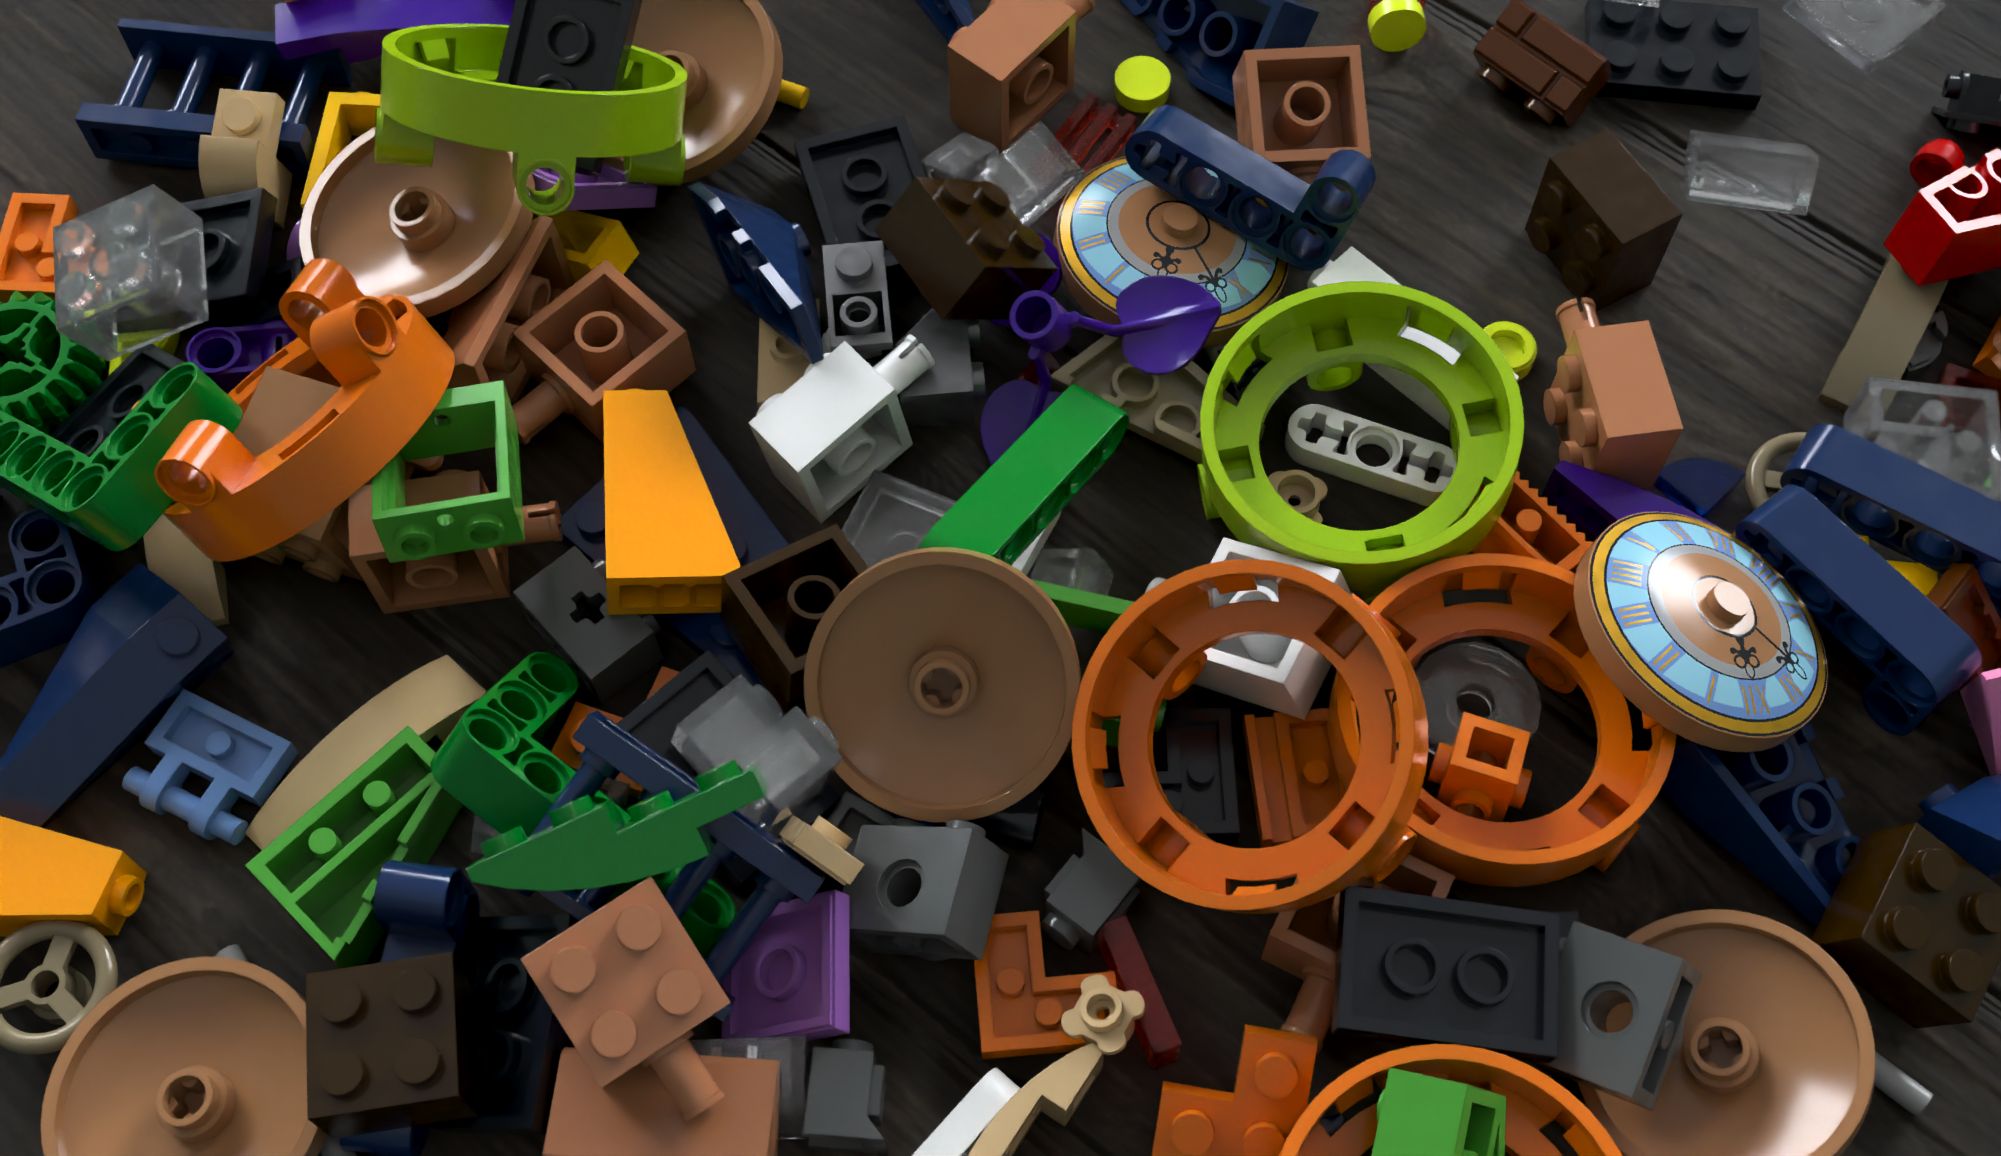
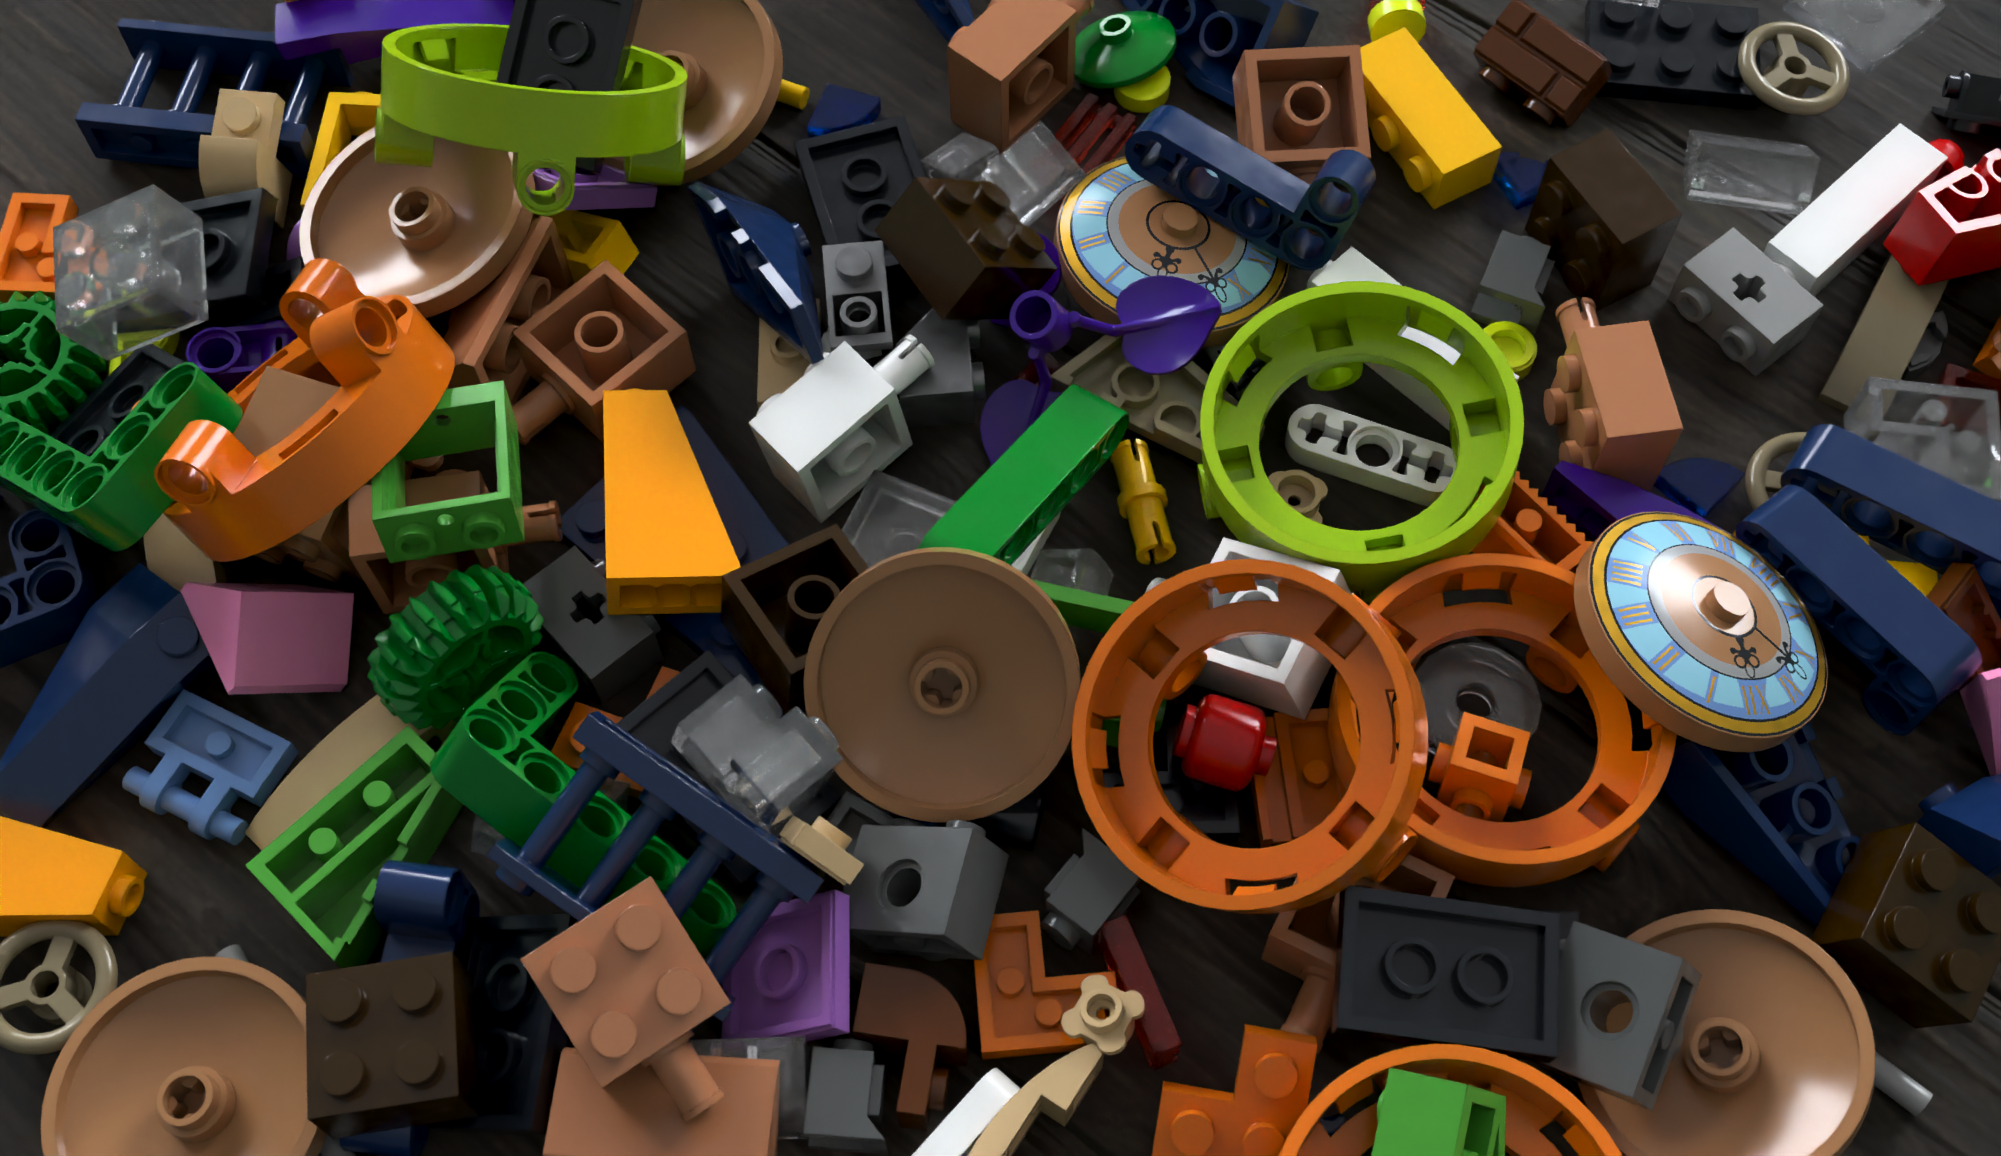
(274, 635): none -> bright pink slope
(453, 645): none -> green gear
(596, 849): green slope -> none
(841, 110): none -> clear blue tile
(914, 1019): none -> reddish brown brick
(1123, 49): none -> green dish
(1142, 502): none -> yellow pin
(1223, 742): none -> red head
(1425, 121): none -> yellow brick
(1514, 282): none -> dark grey window
(1519, 178): none -> clear blue tile
(1744, 301): none -> light grey brick
(1791, 72): none -> dark tan piece
(1855, 209): none -> white brick

